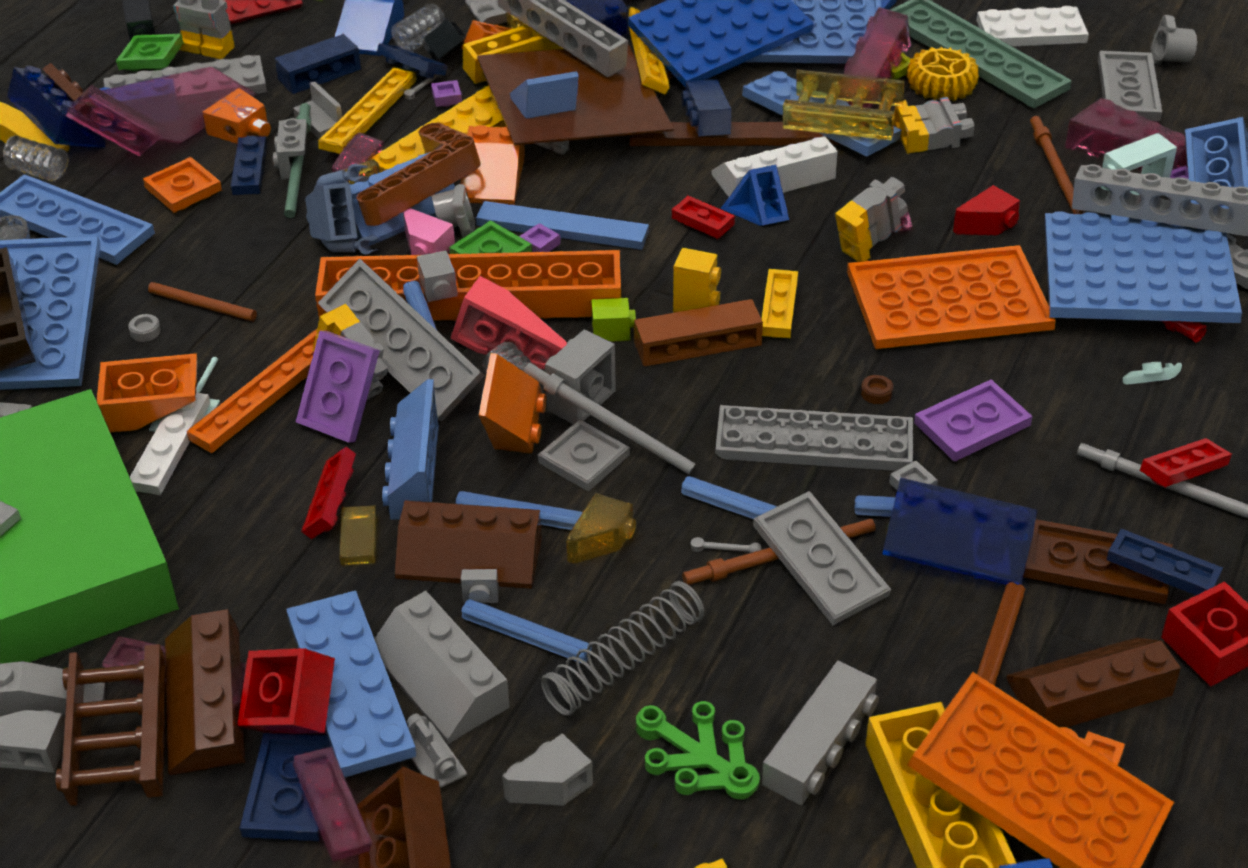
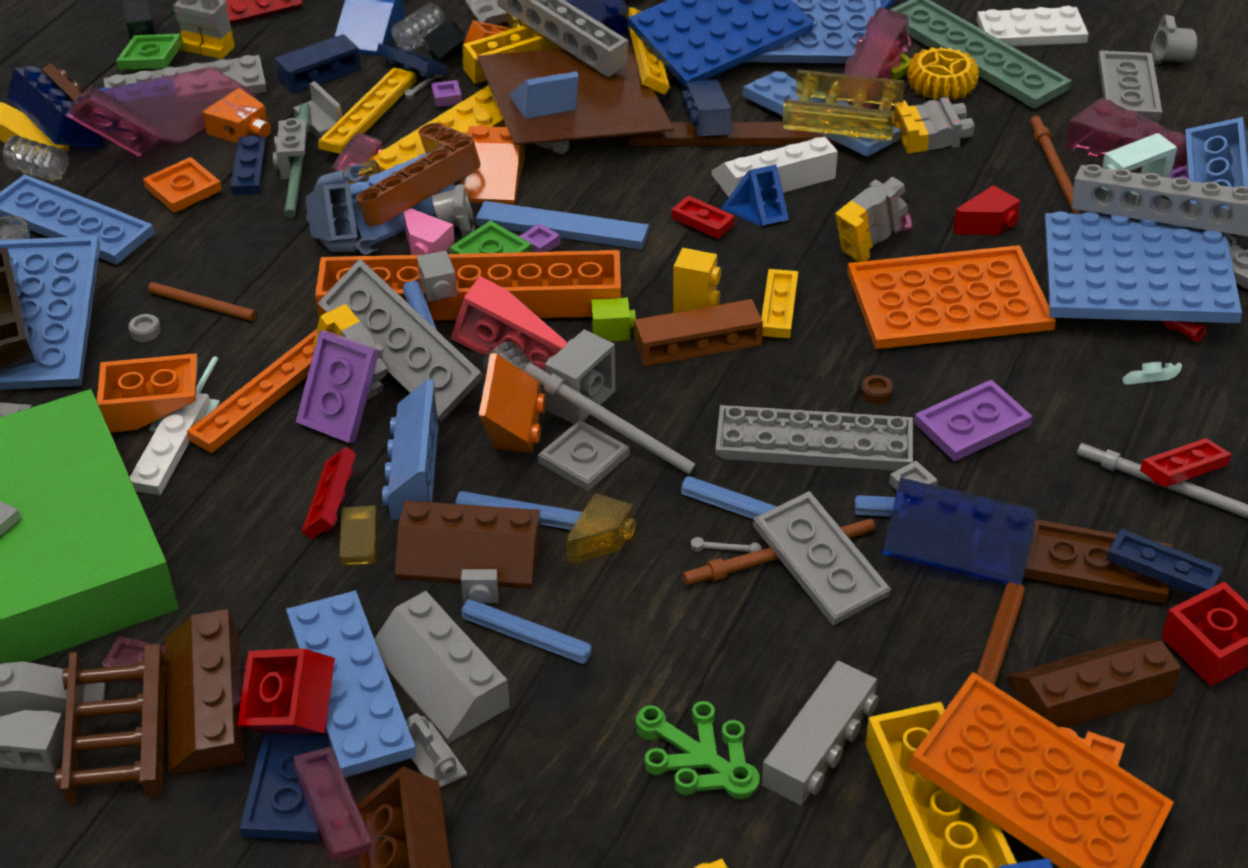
(549, 775): light grey slope -> none
(559, 680): light grey piece -> none

